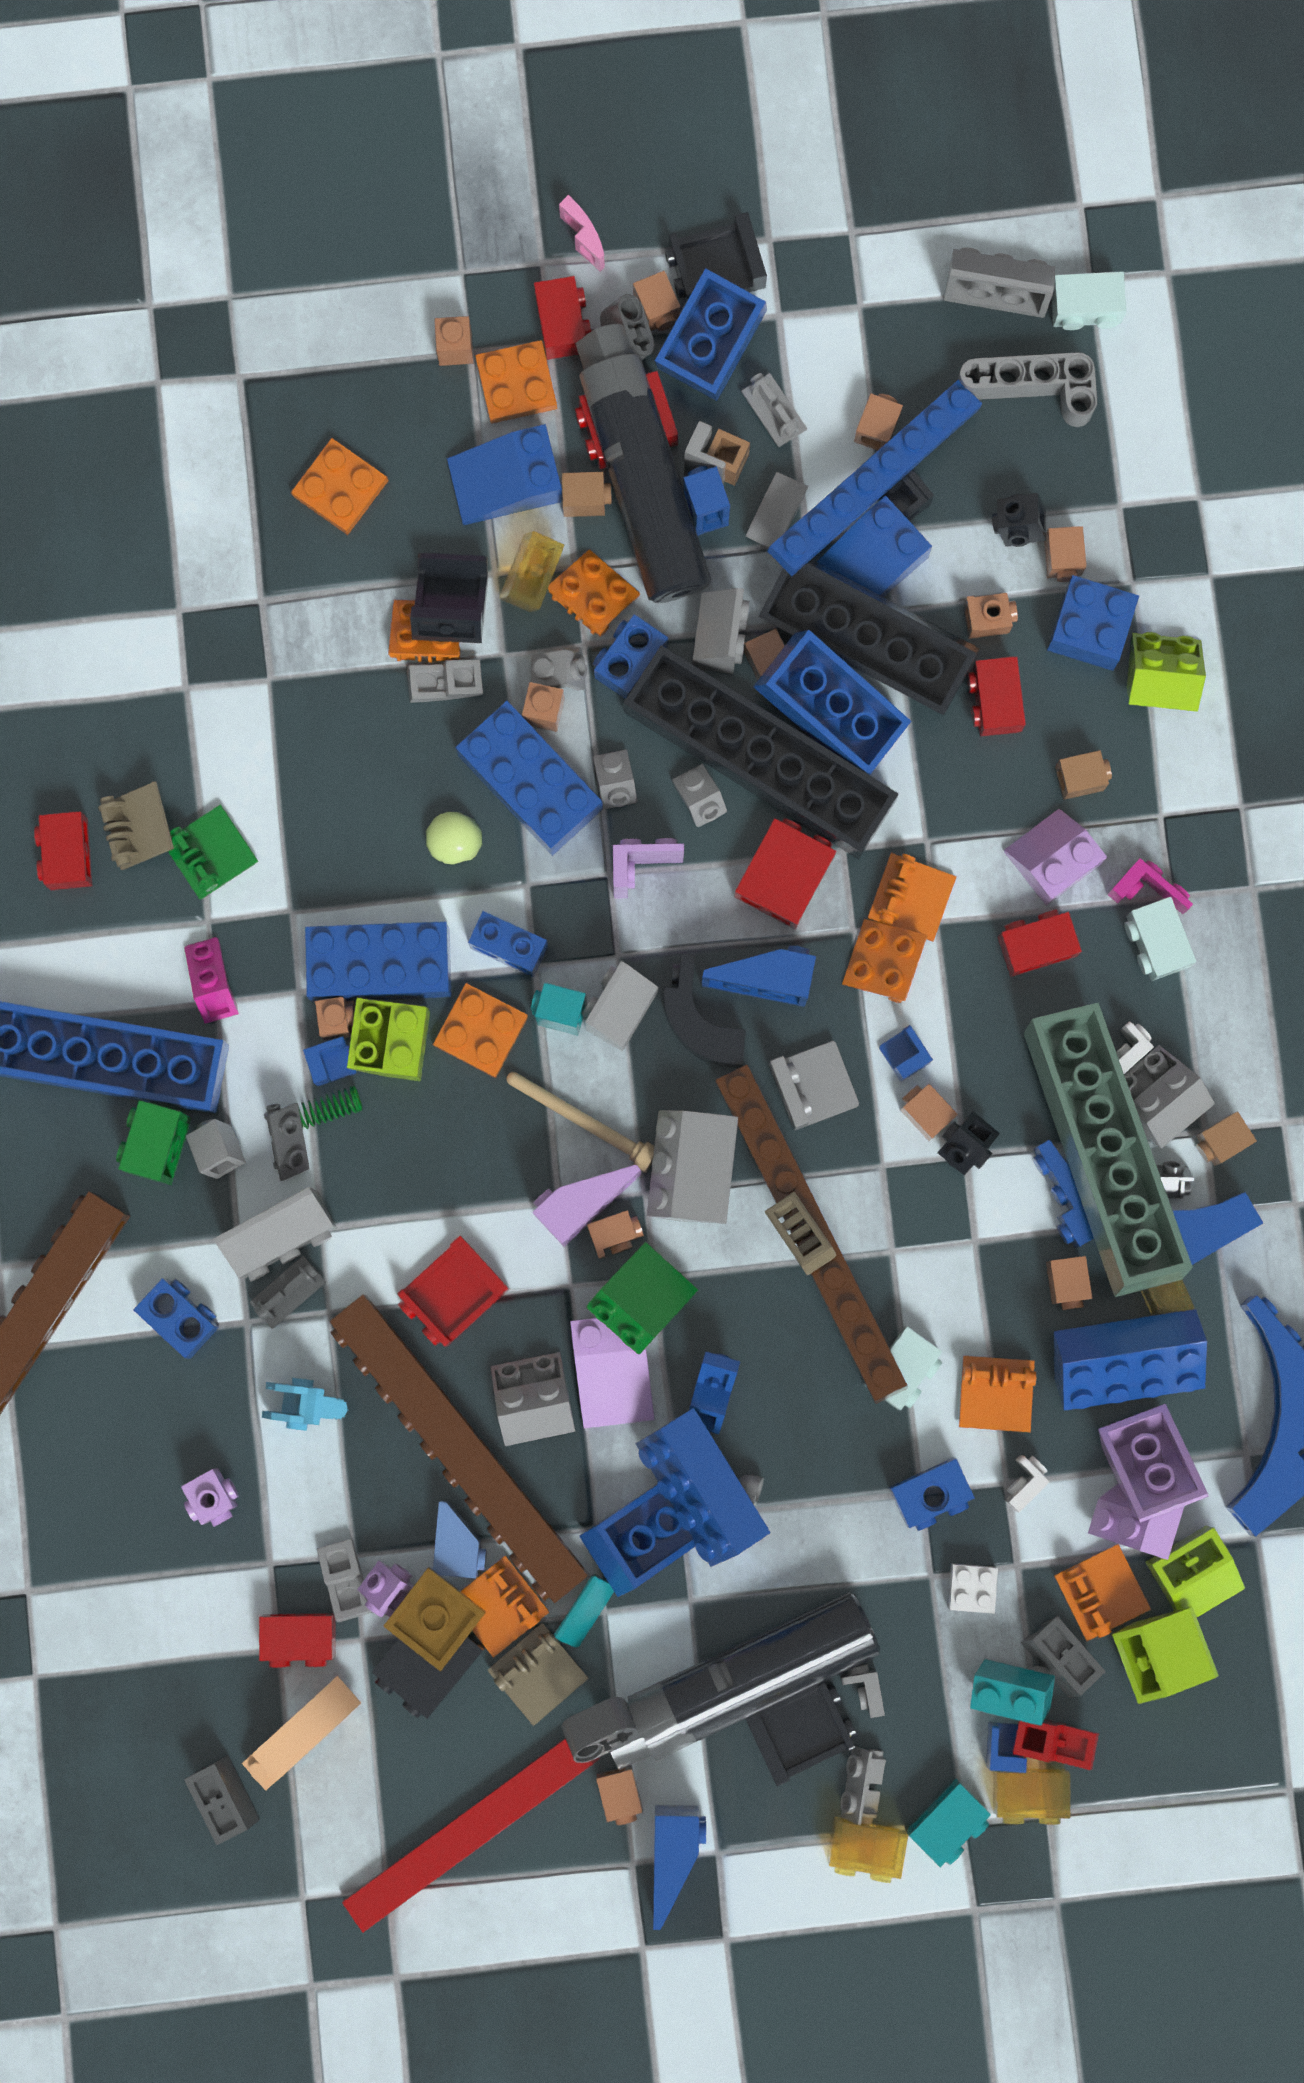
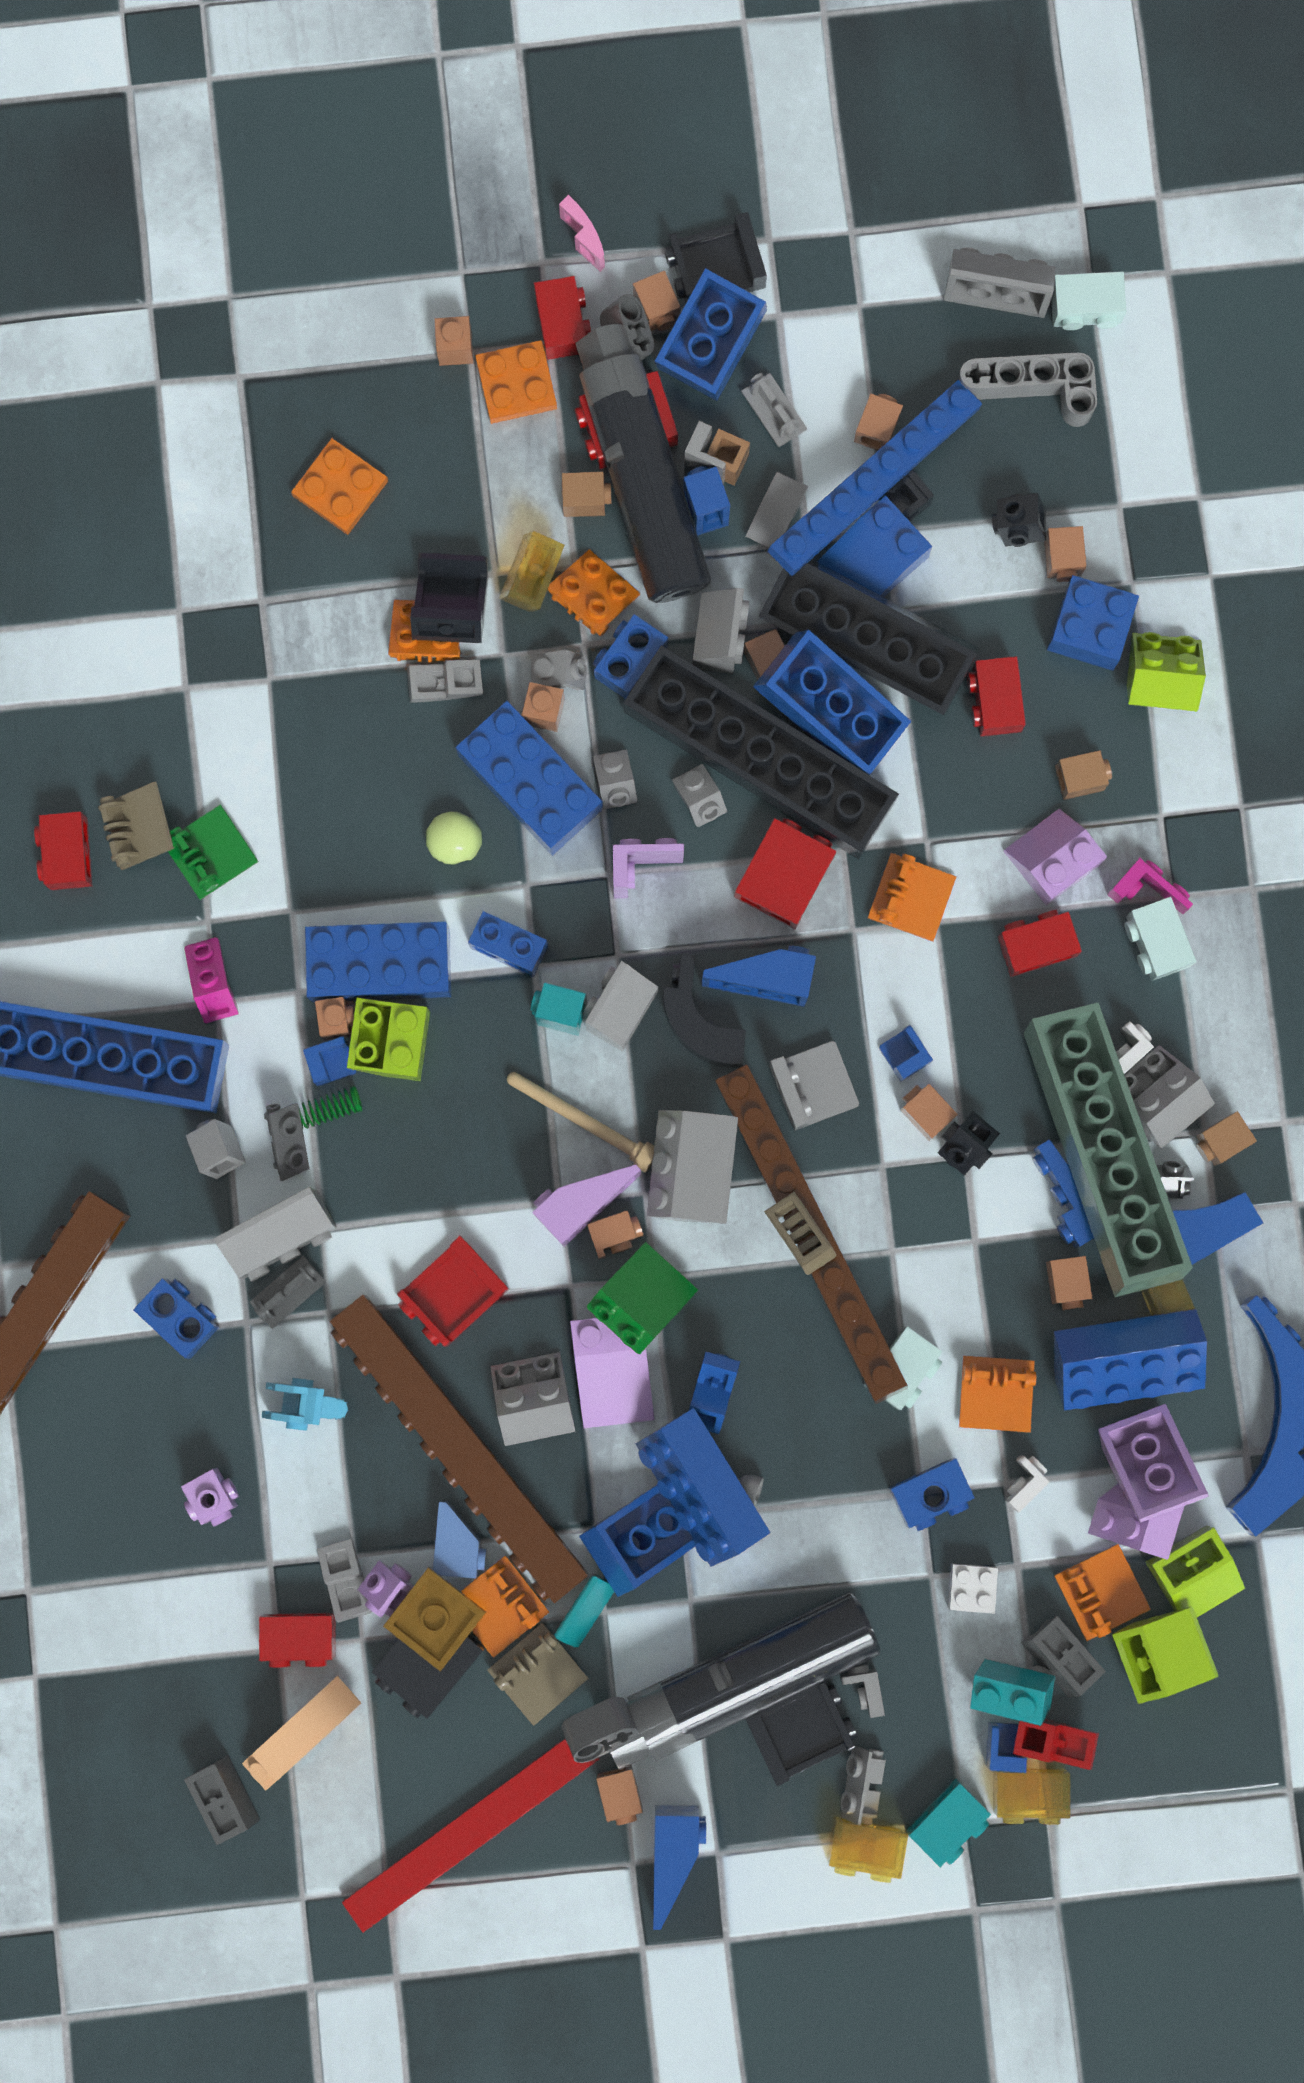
(153, 1142): green brick -> none
(480, 1030): orange plate -> none
(506, 476): blue slope -> none
(884, 960): orange hinge -> none
(981, 624): nougat brick -> none

